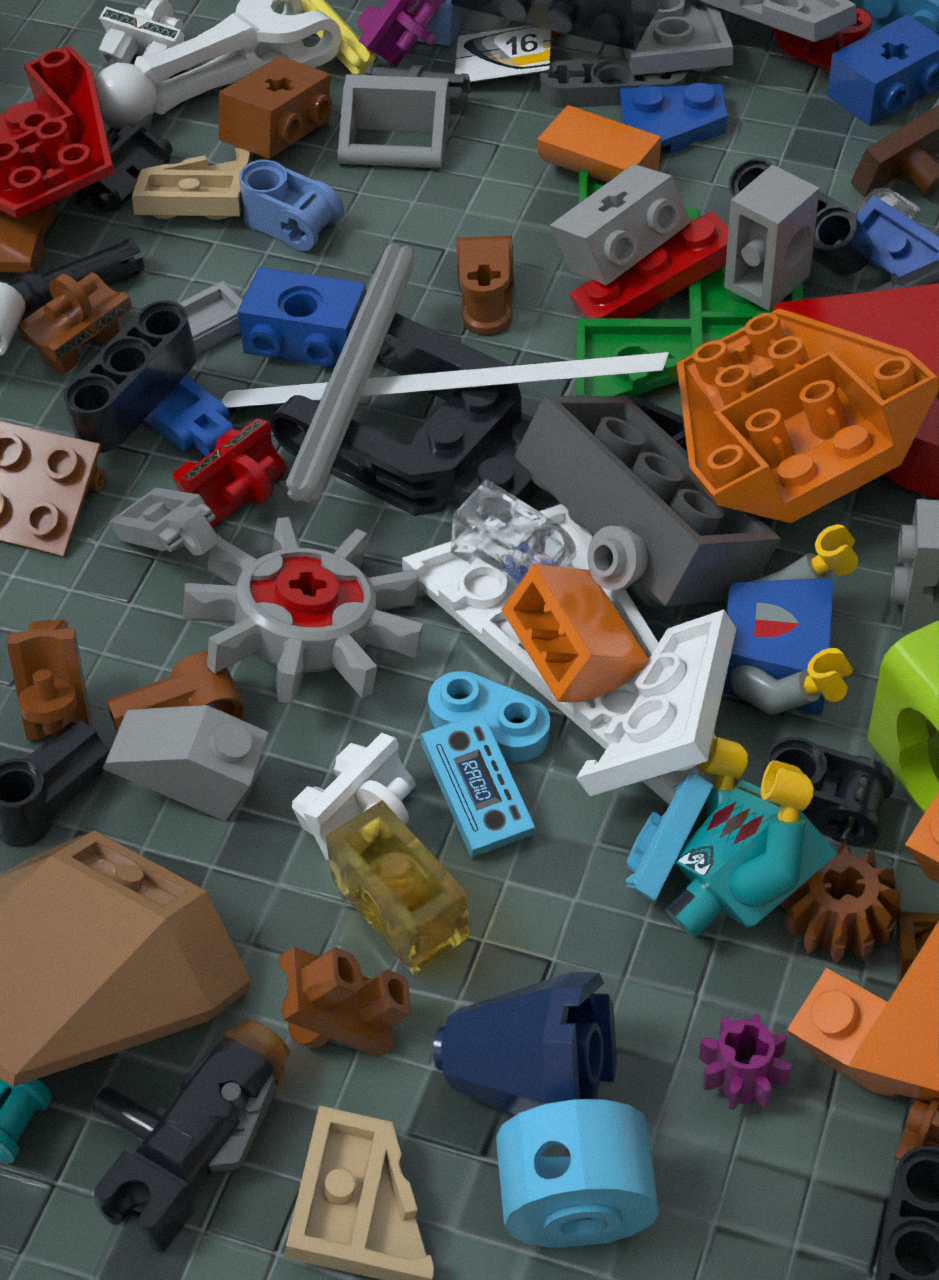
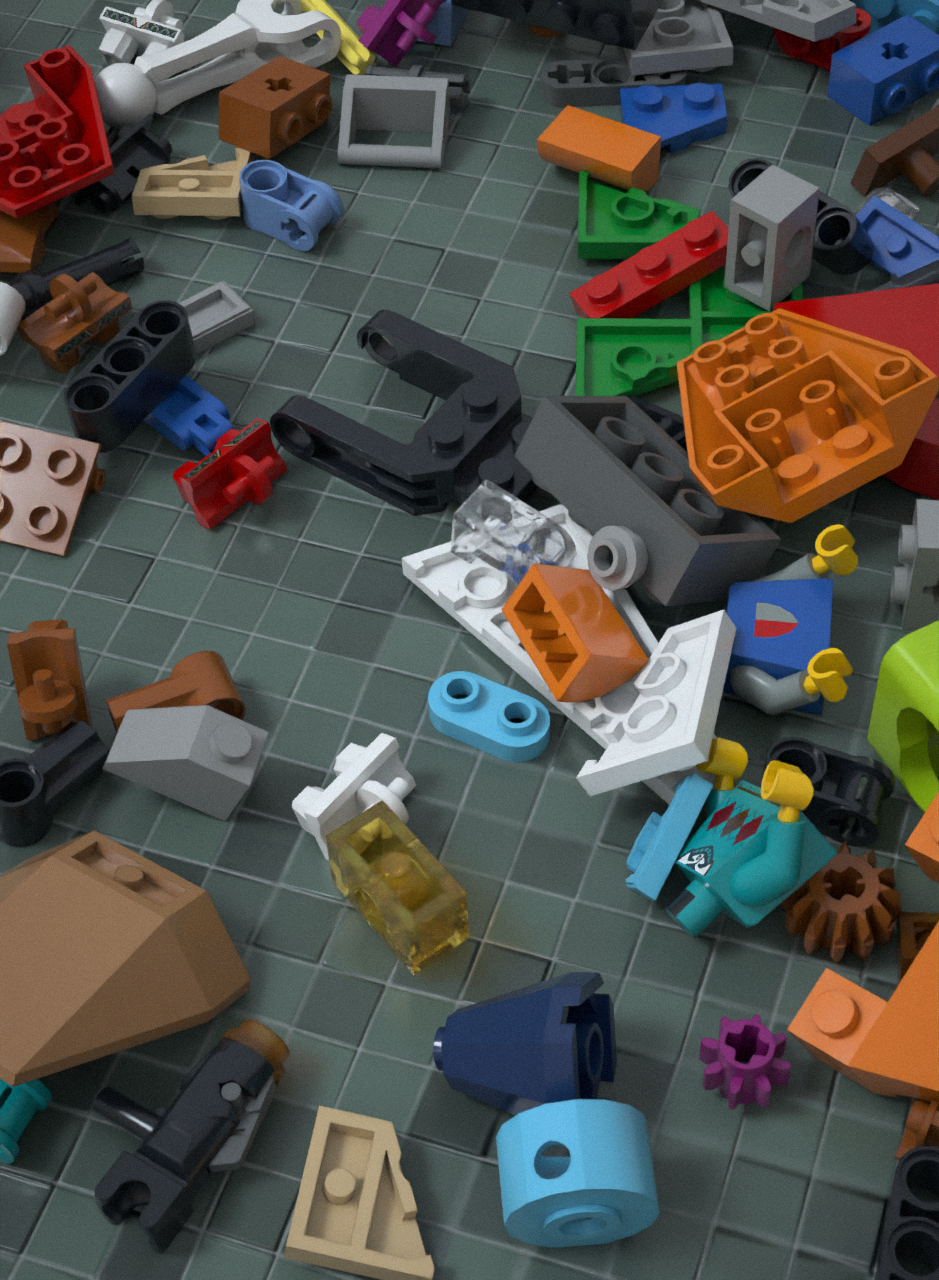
(167, 521): light grey hinge -> none
(298, 316): blue brick -> none
(304, 610): light grey gear -> none
(337, 1002): dark orange hips -> none
(350, 375): light grey axle -> none
(460, 379): white sticker -> none
(477, 784): medium azure tile -> none
(486, 282): dark orange piece -> none
(503, 52): sticker -> none
(620, 223): light grey brick -> none

